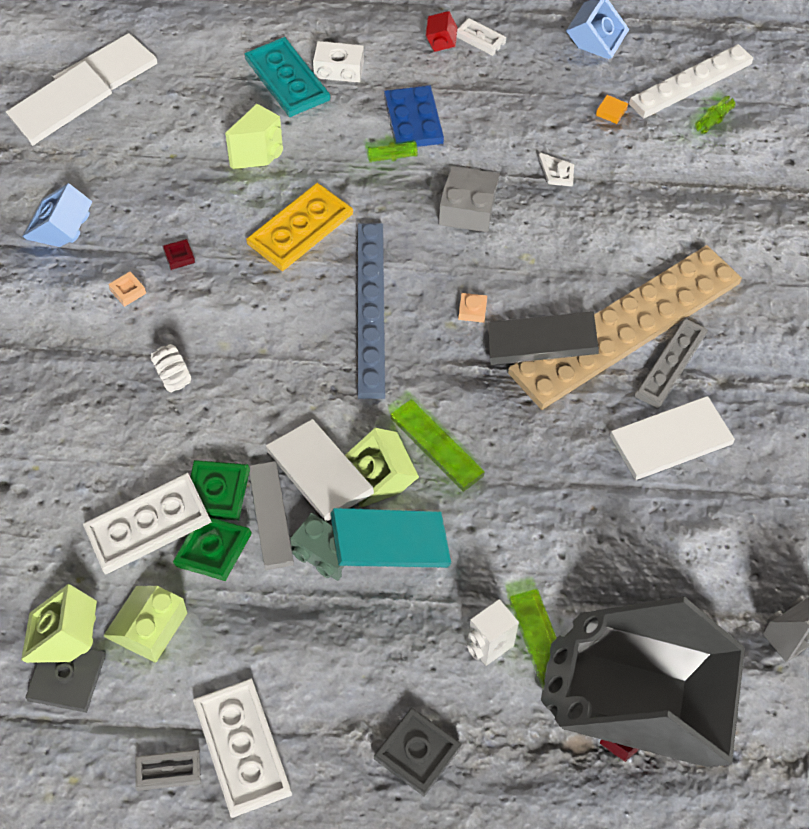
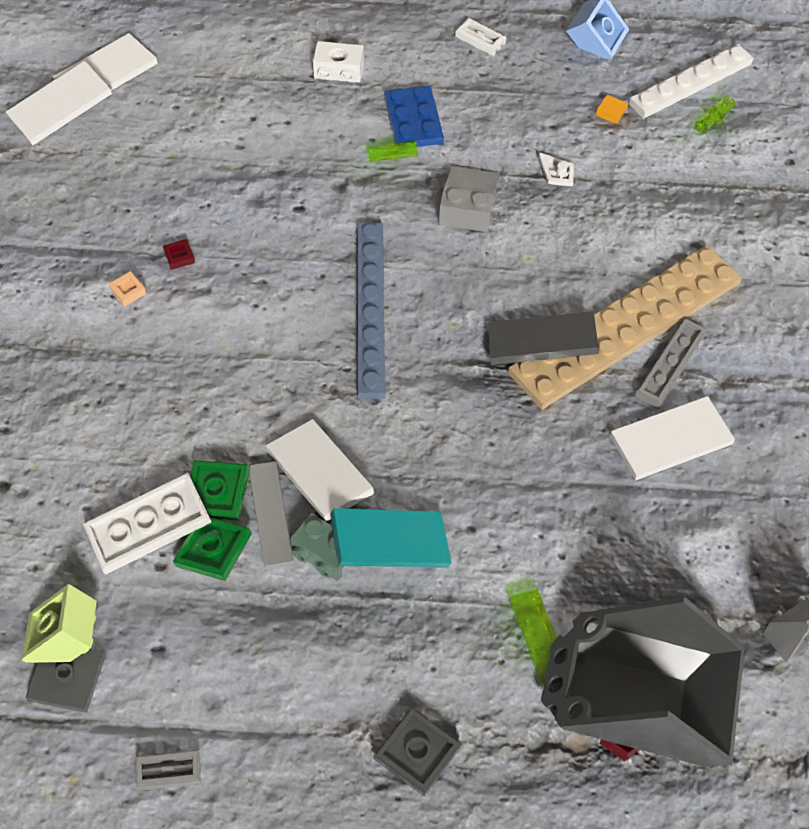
(59, 217): light blue slope -> none
(147, 621): yellowish green slope -> none
(170, 368): white gear -> none
(242, 748): white tile -> none
(254, 139): yellowish green slope -> none
(287, 77): teal tile -> none
(299, 226): yellow tile -> none
(383, 464): yellowish green slope -> none
(437, 445): clear neon green tile -> none
(441, 31): red brick -> none
(472, 307): light nougat plate -> none
(492, 633): white brick -> none

